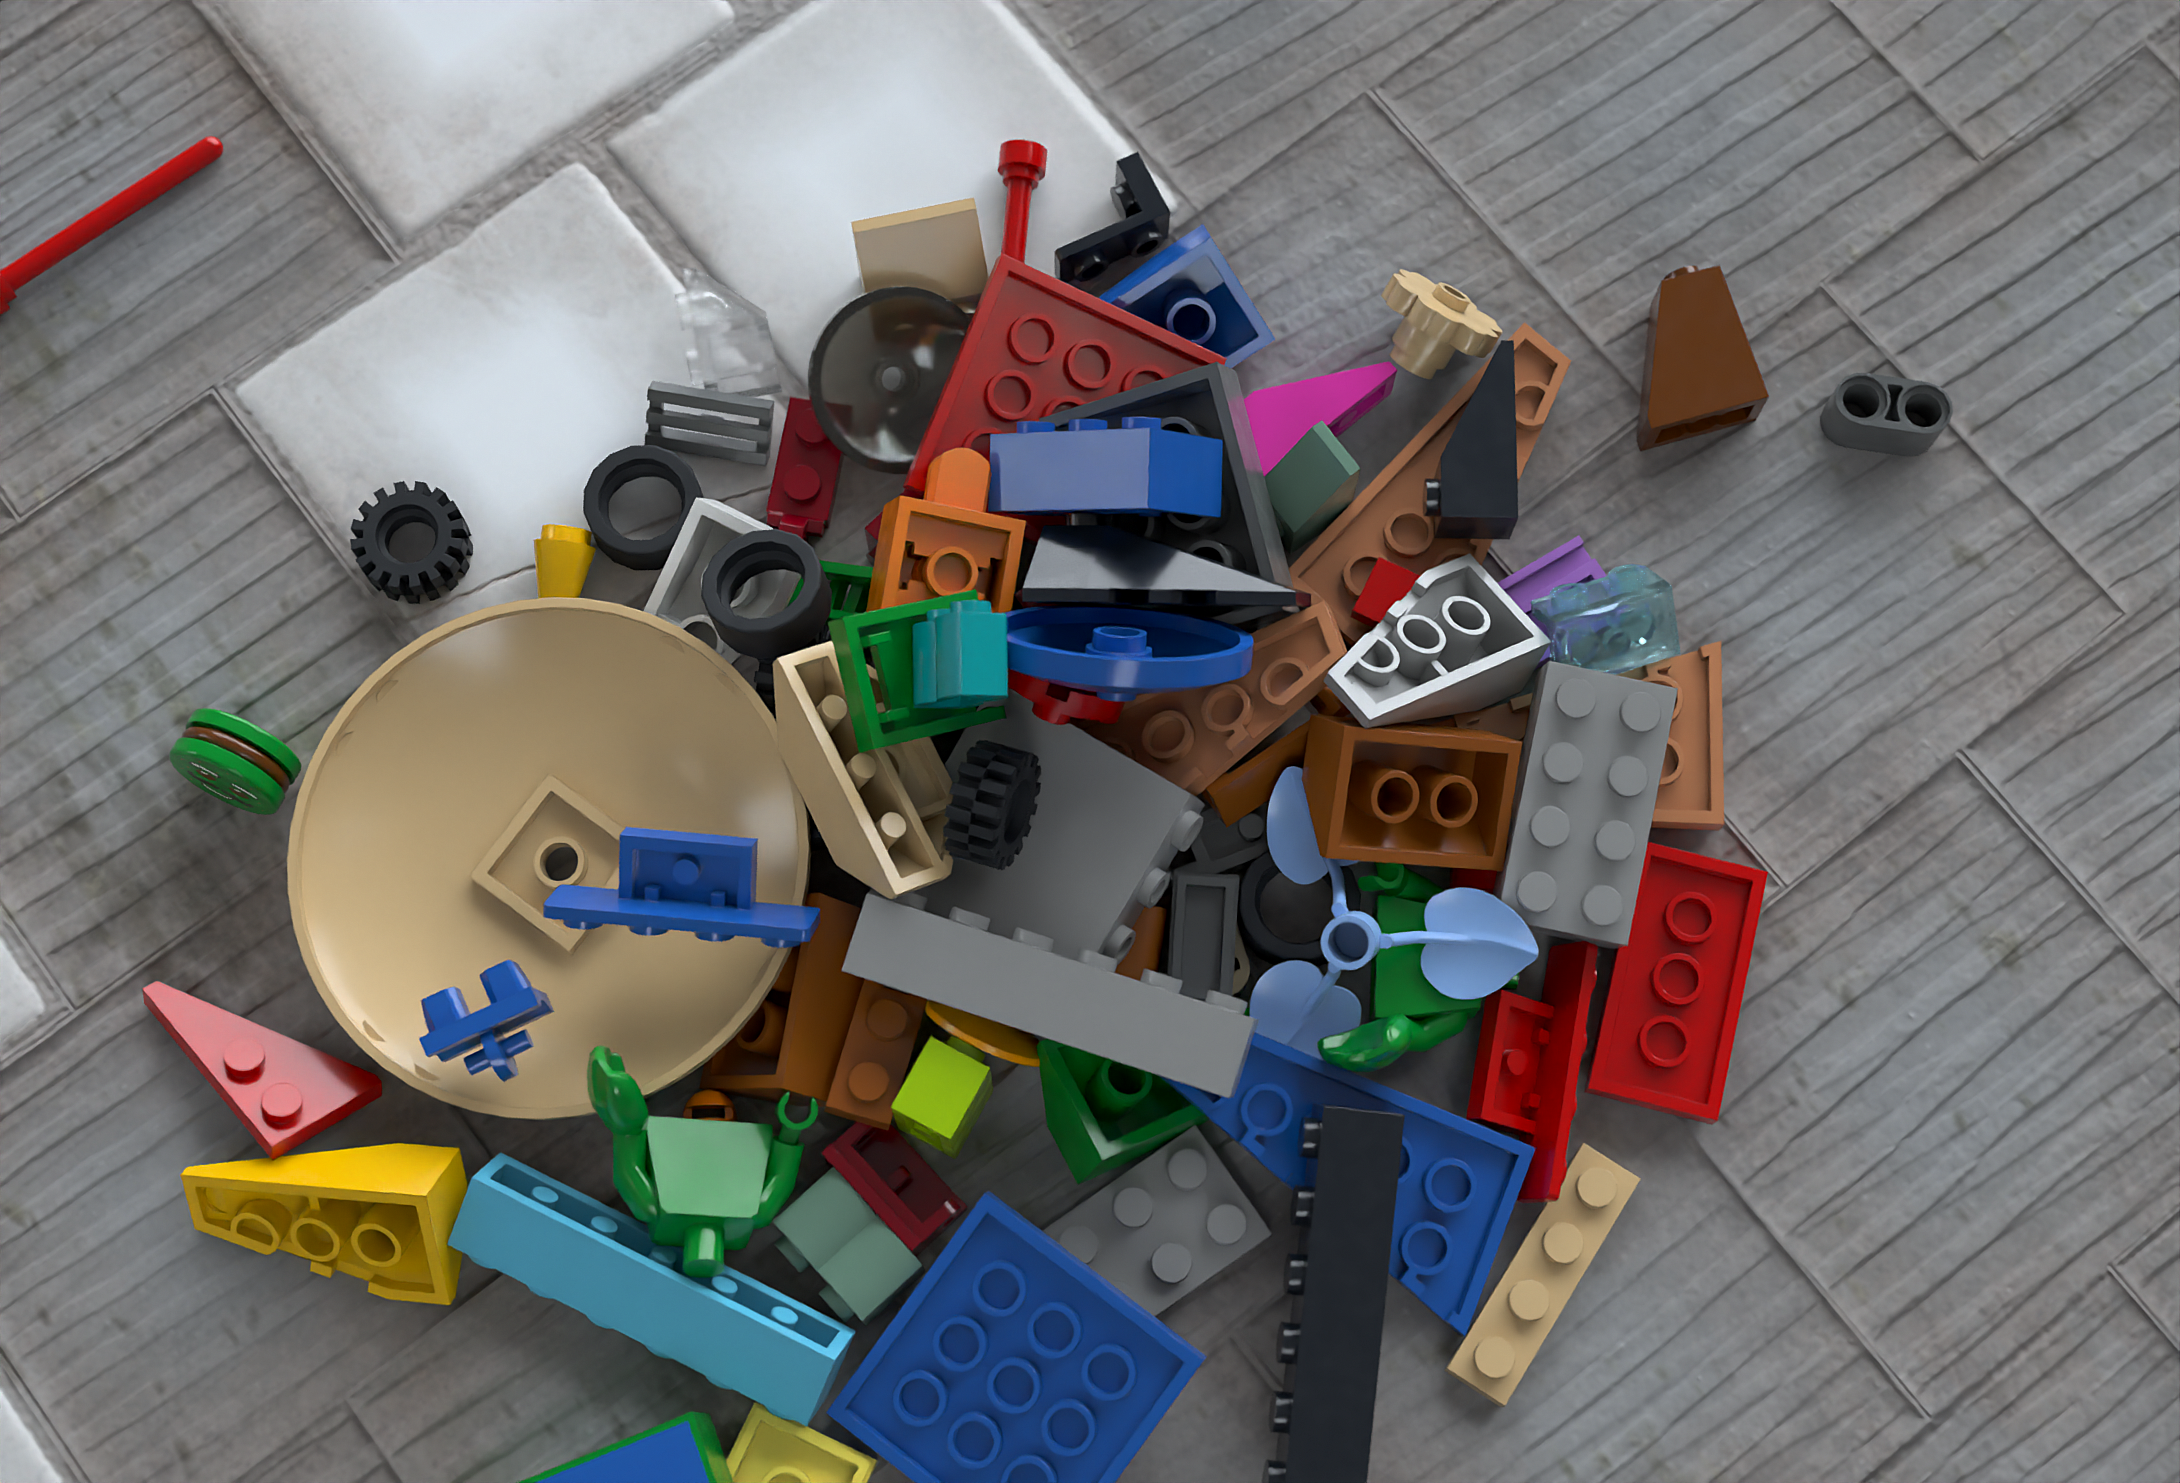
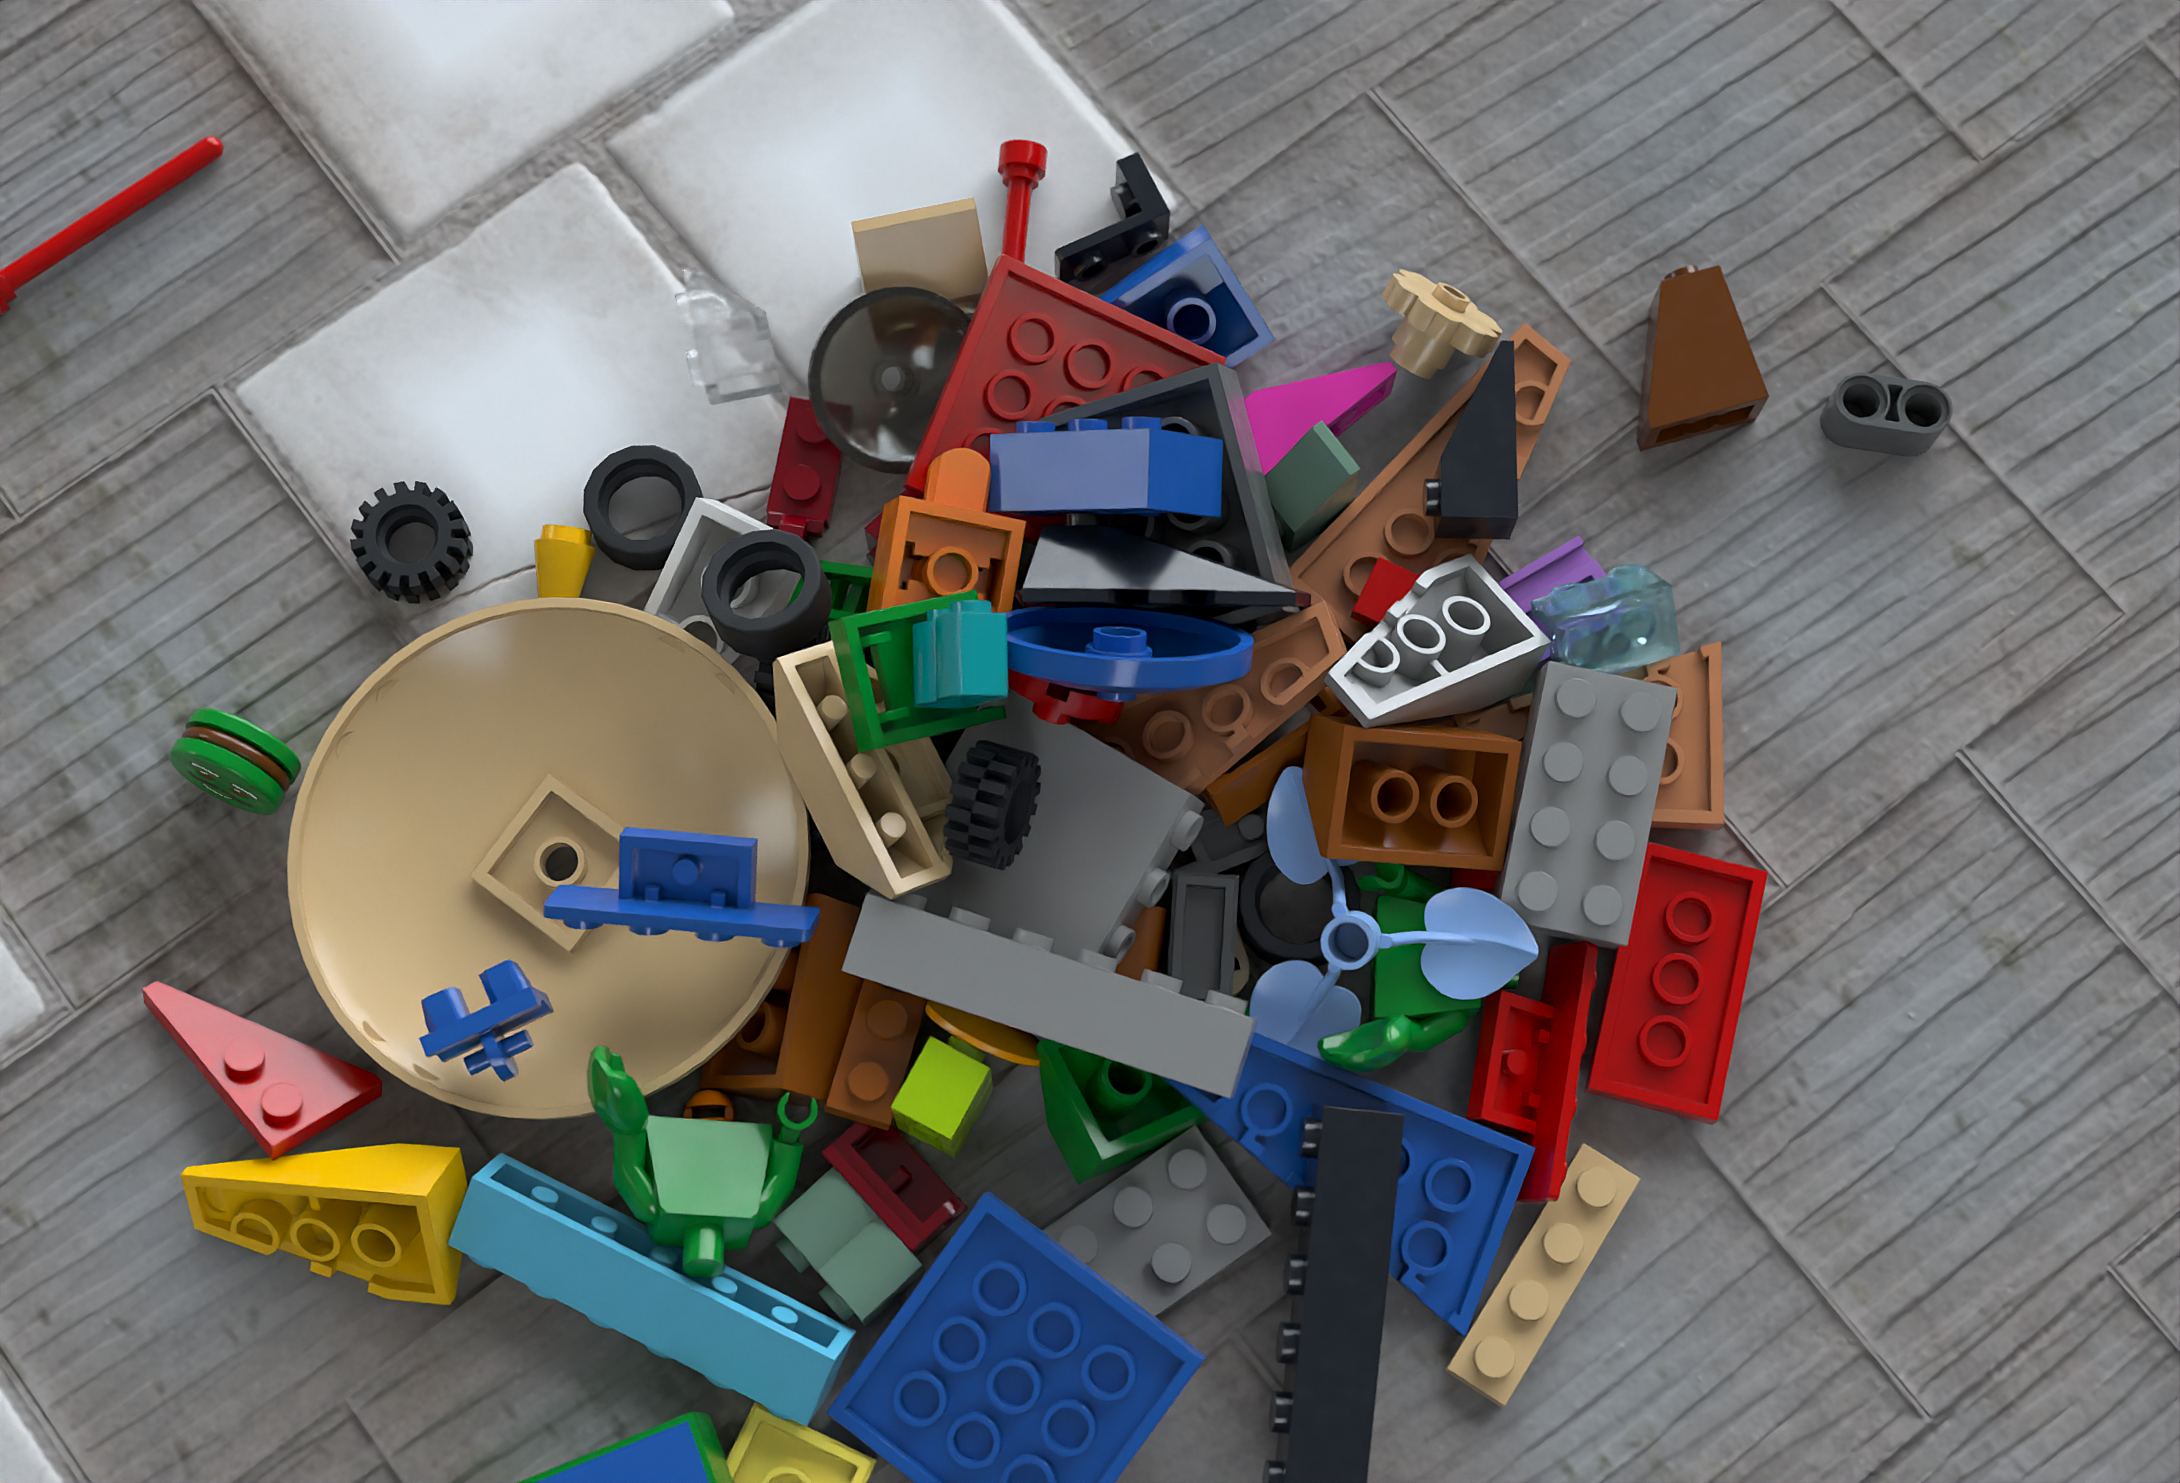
(705, 444): dark grey tile -> none

